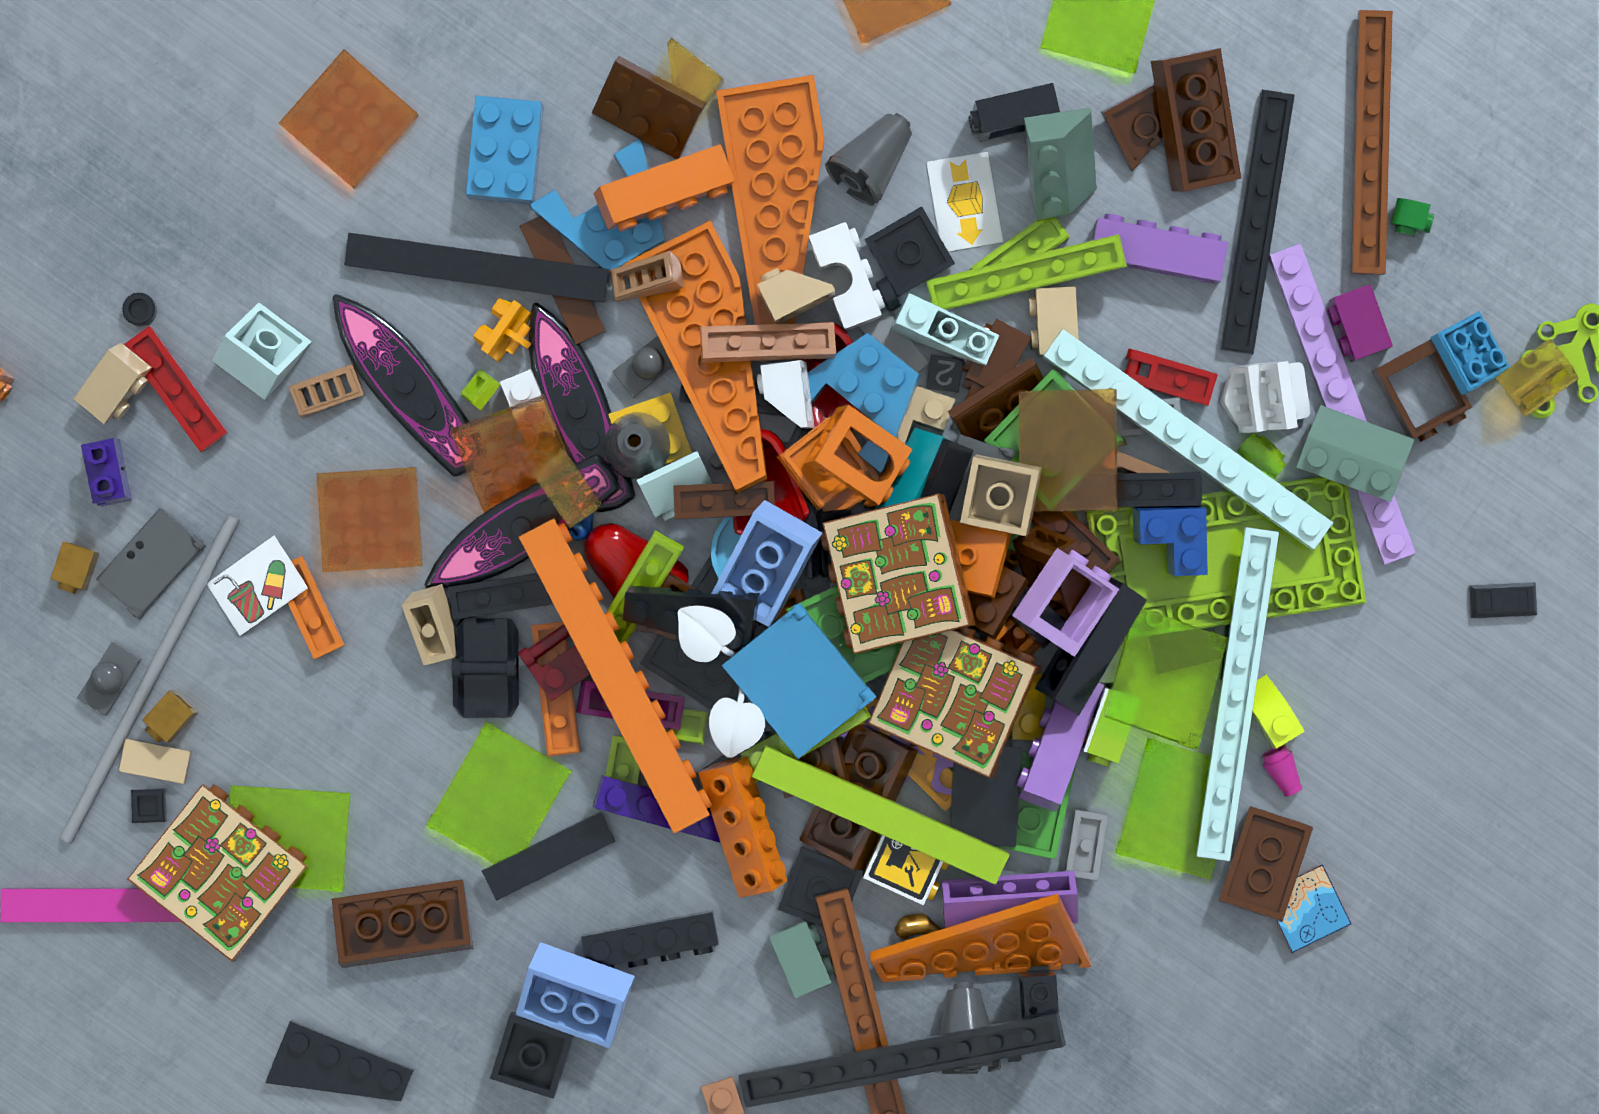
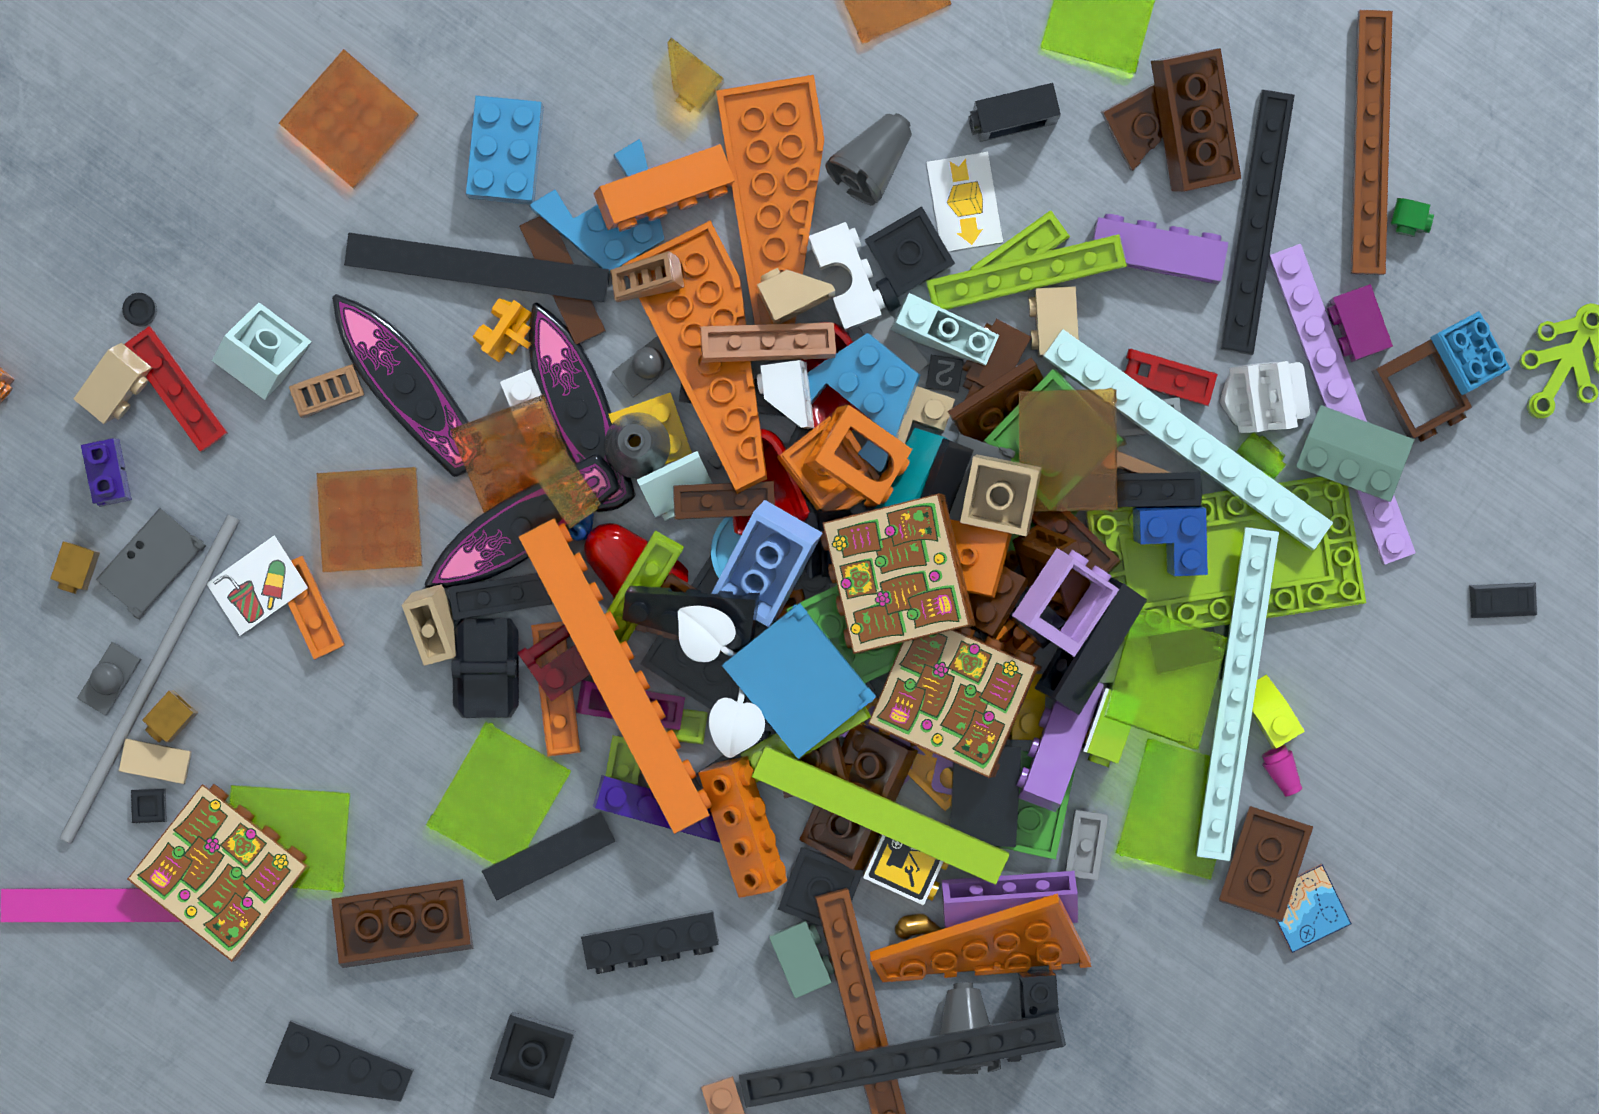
(480, 389): lime tile -> none
(574, 995): light blue brick -> none
(648, 107): reddish brown plate -> none
(1060, 161): sand green slope -> none
(1537, 377): clear yellow hinge -> none

